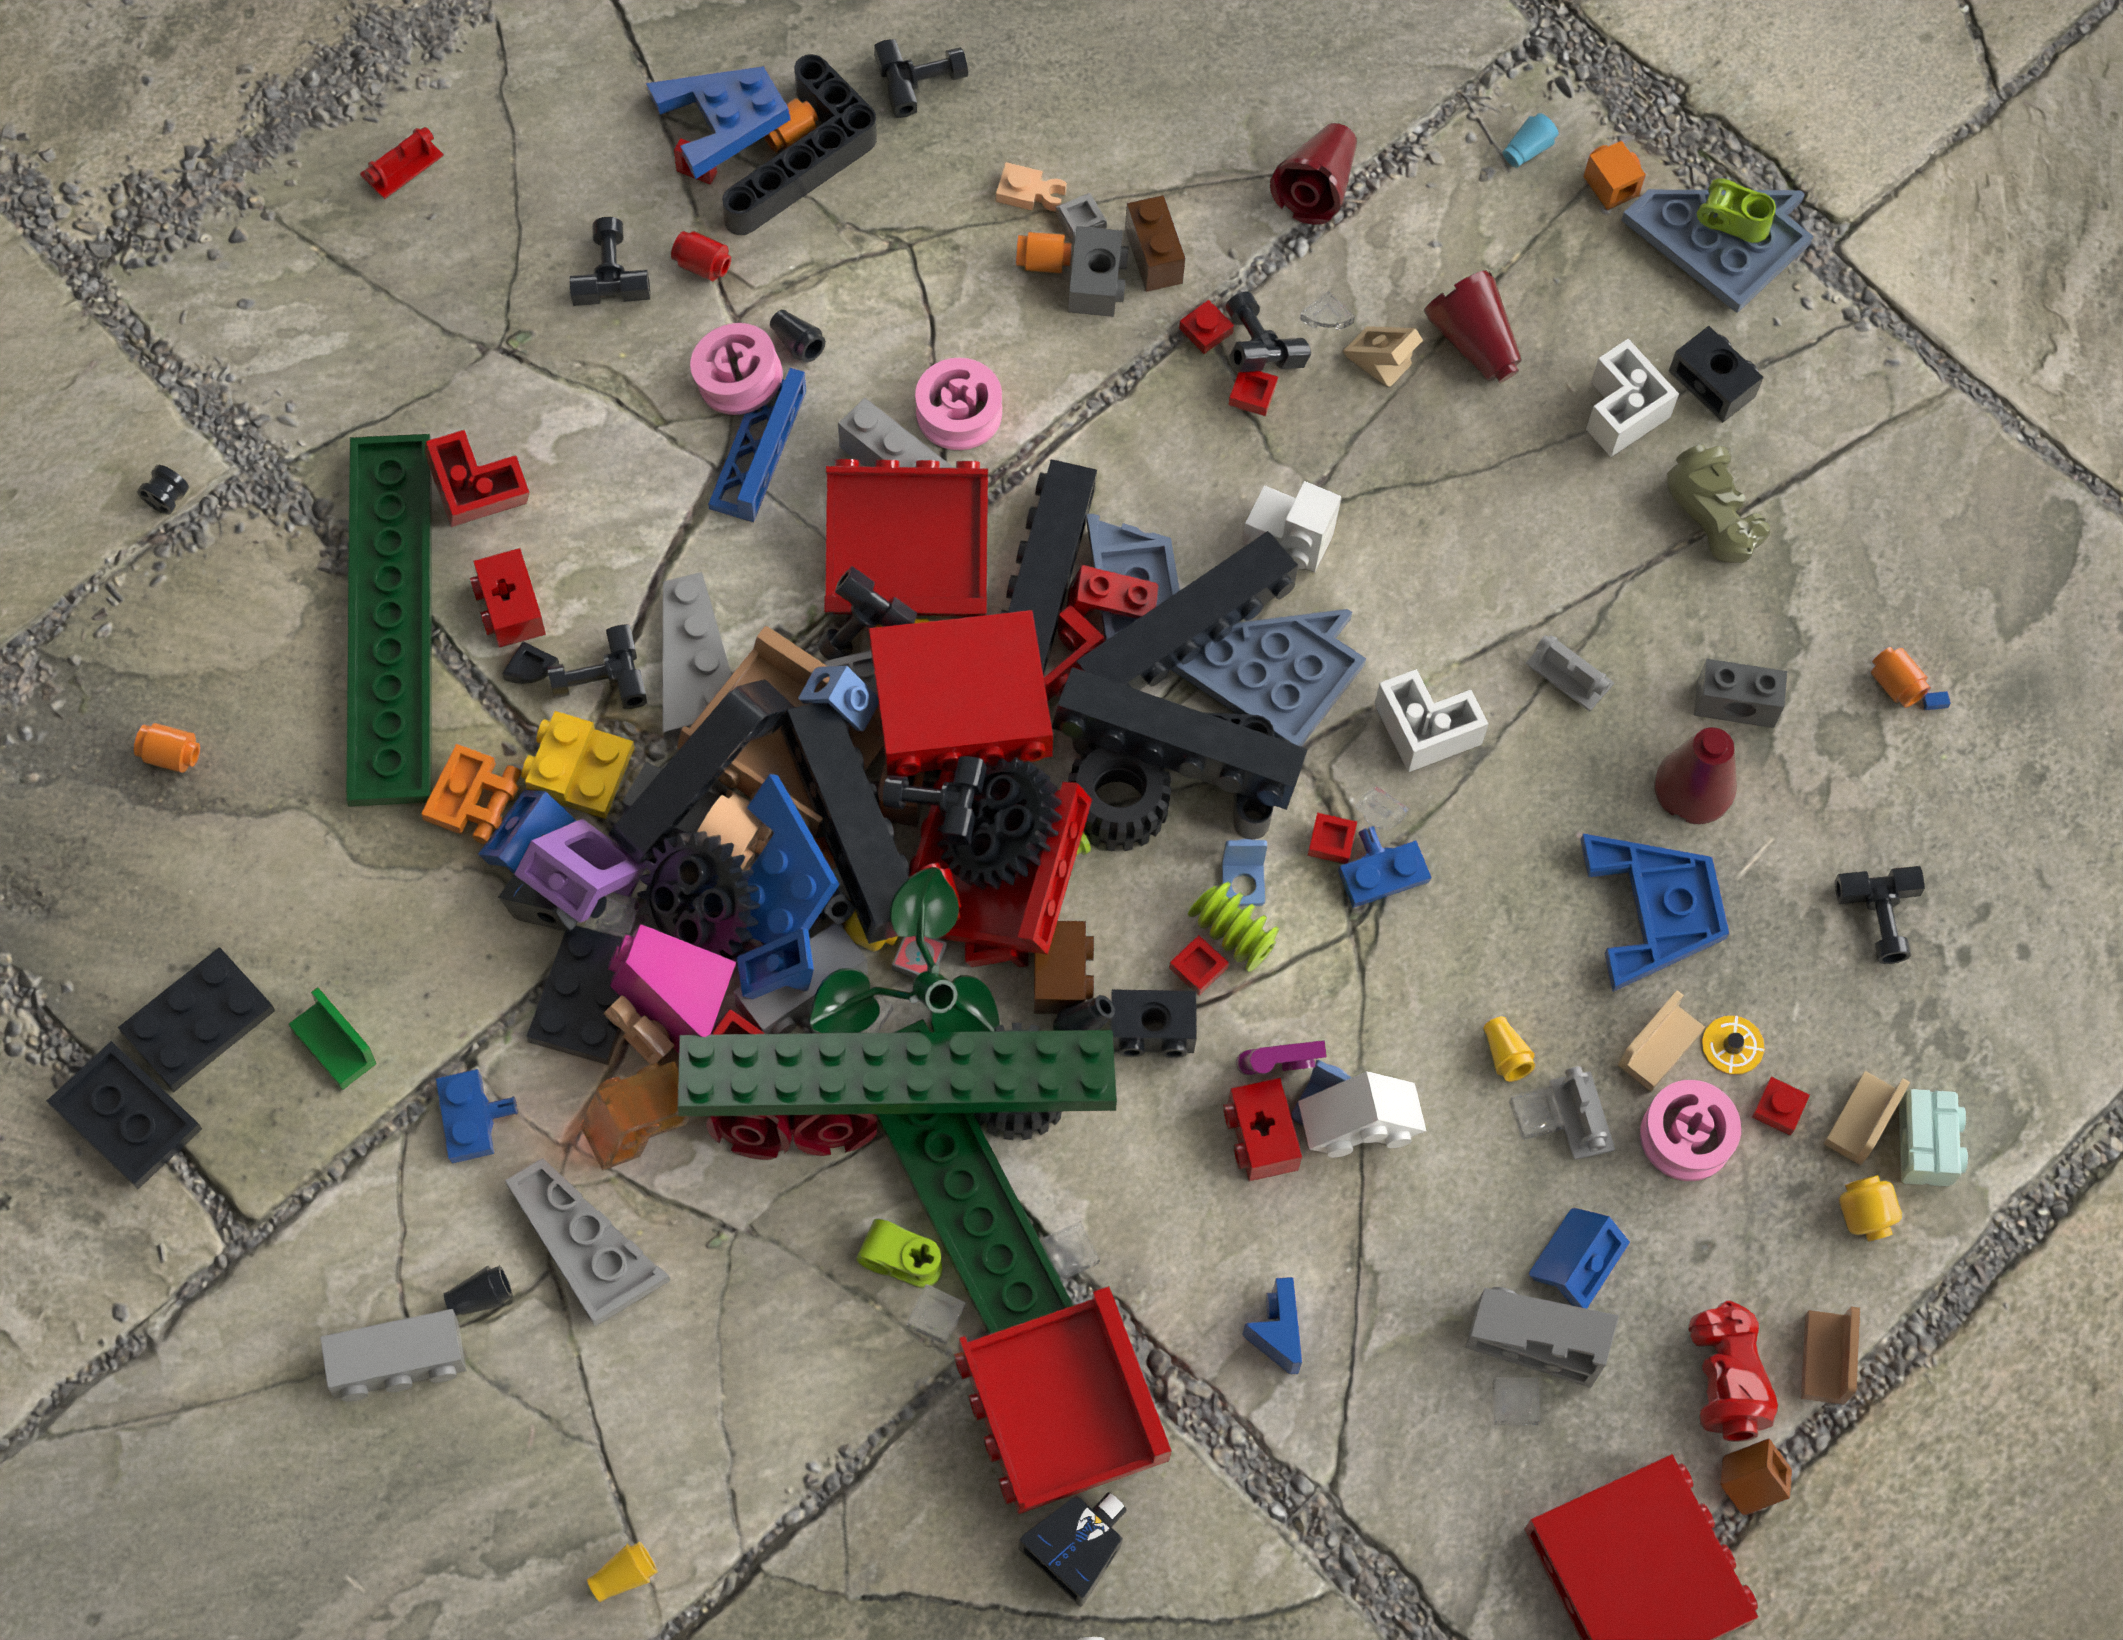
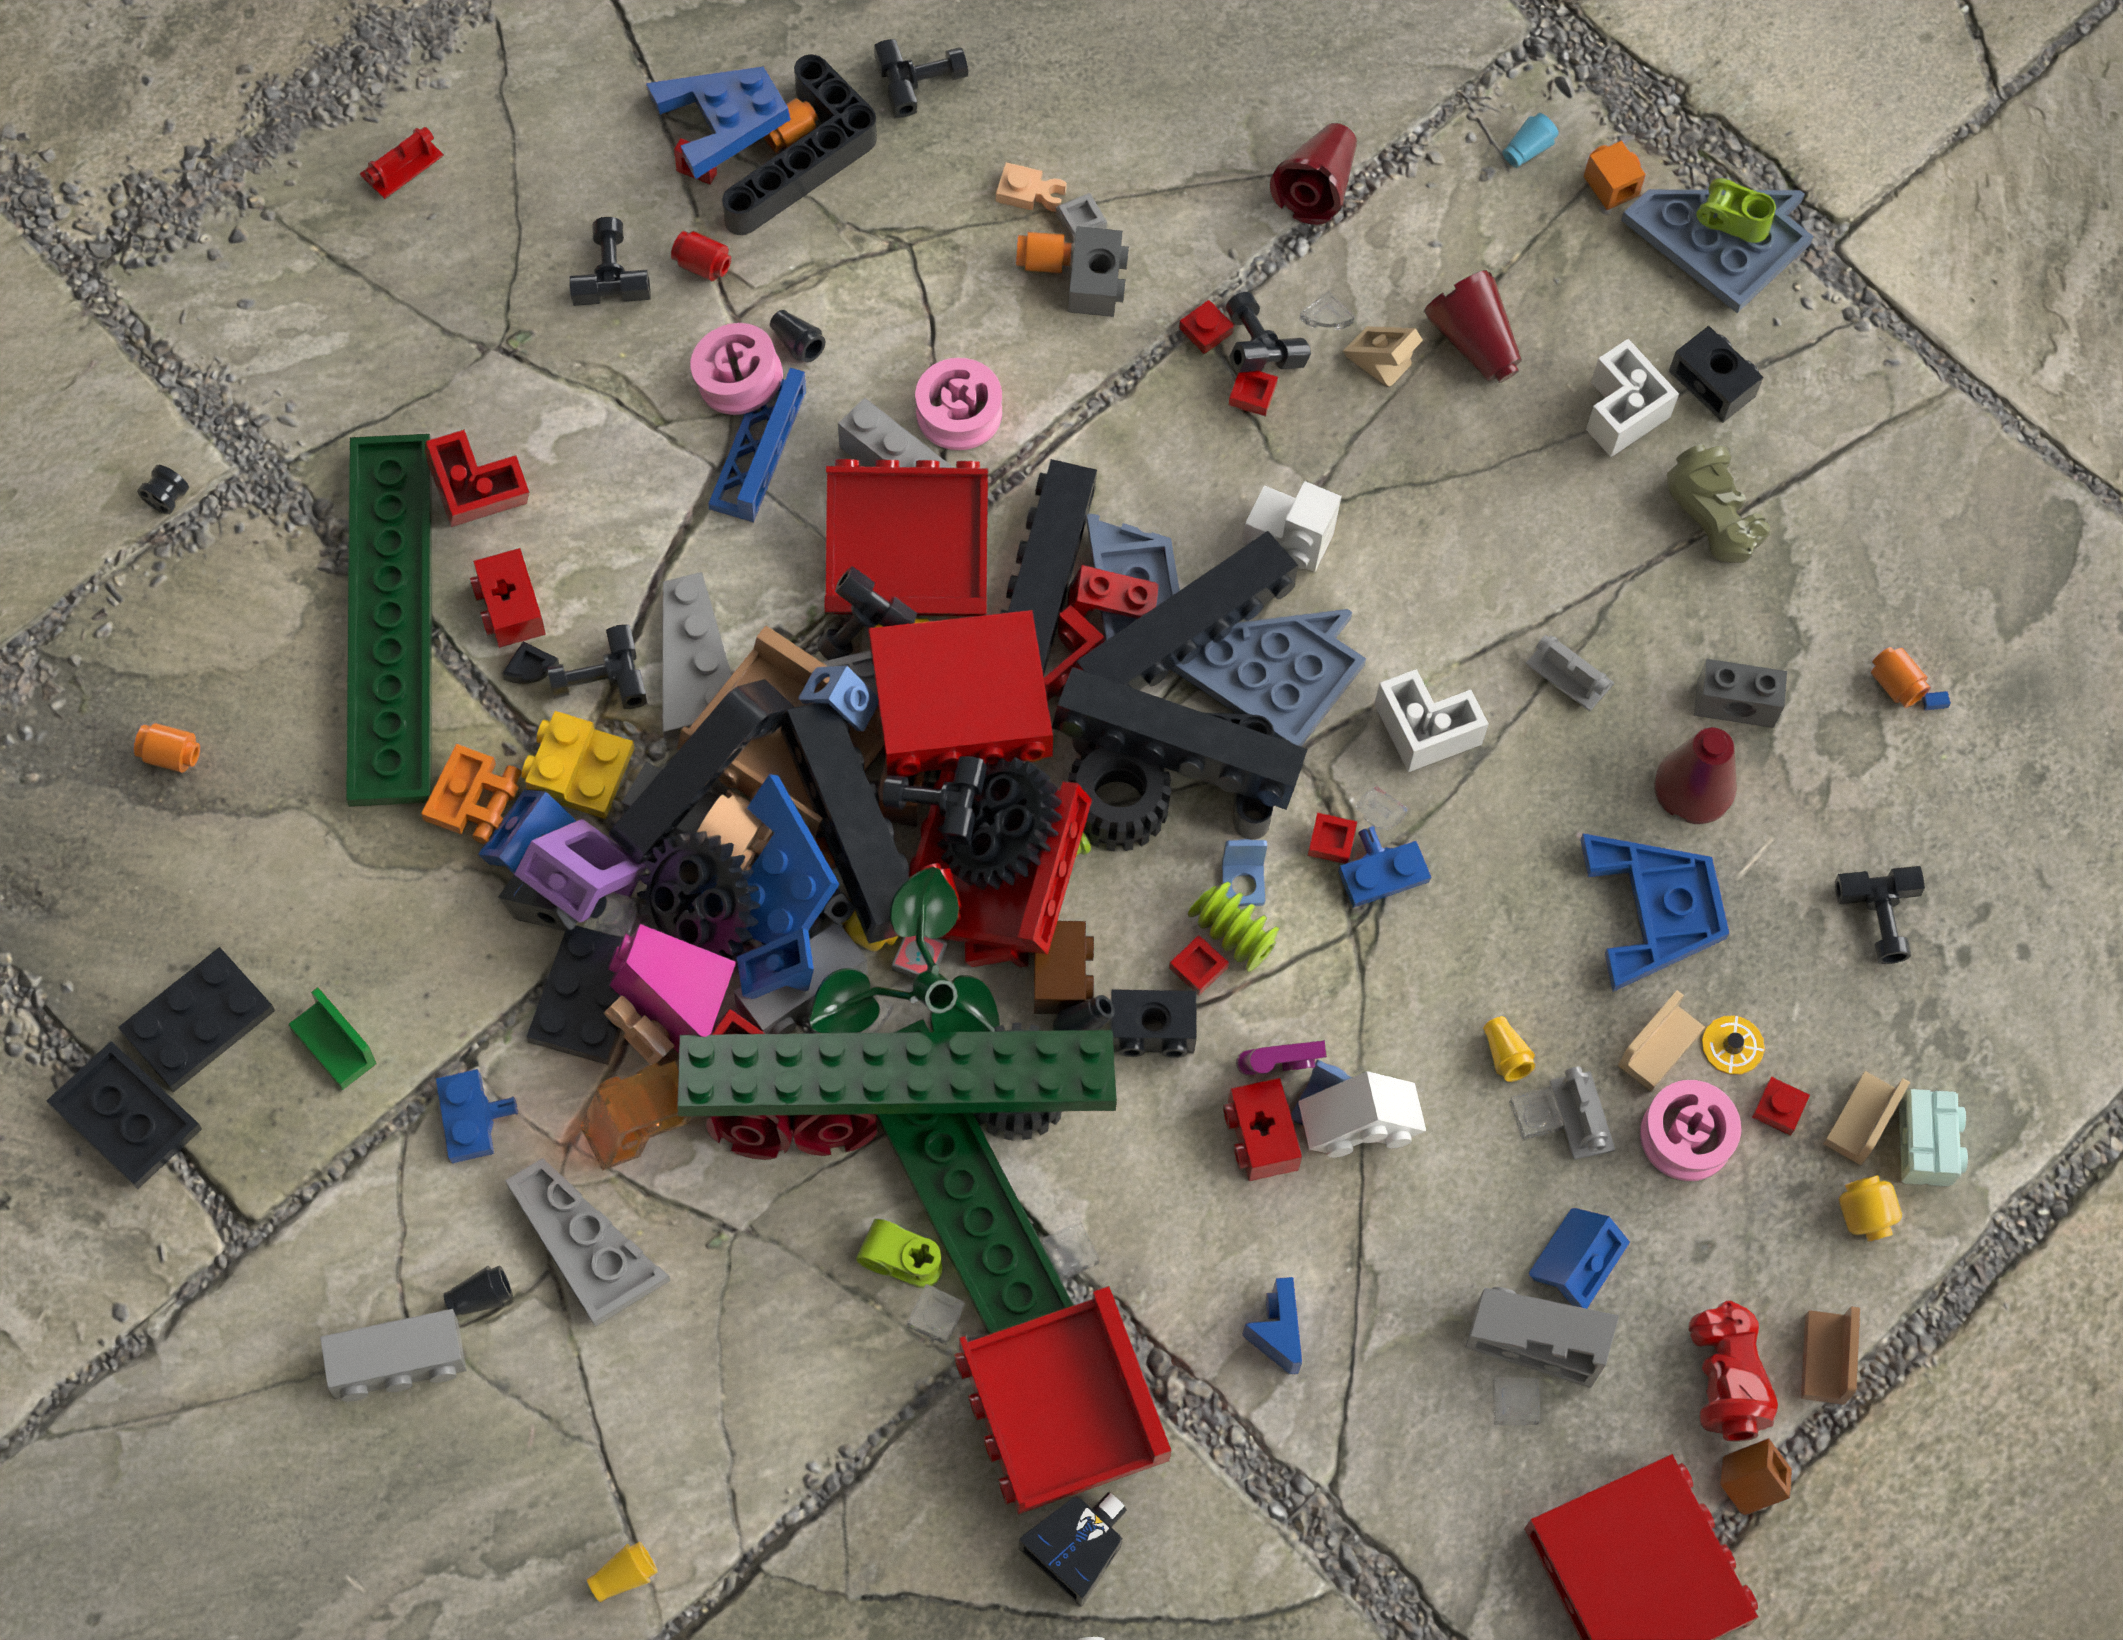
(1155, 243): reddish brown brick -> none

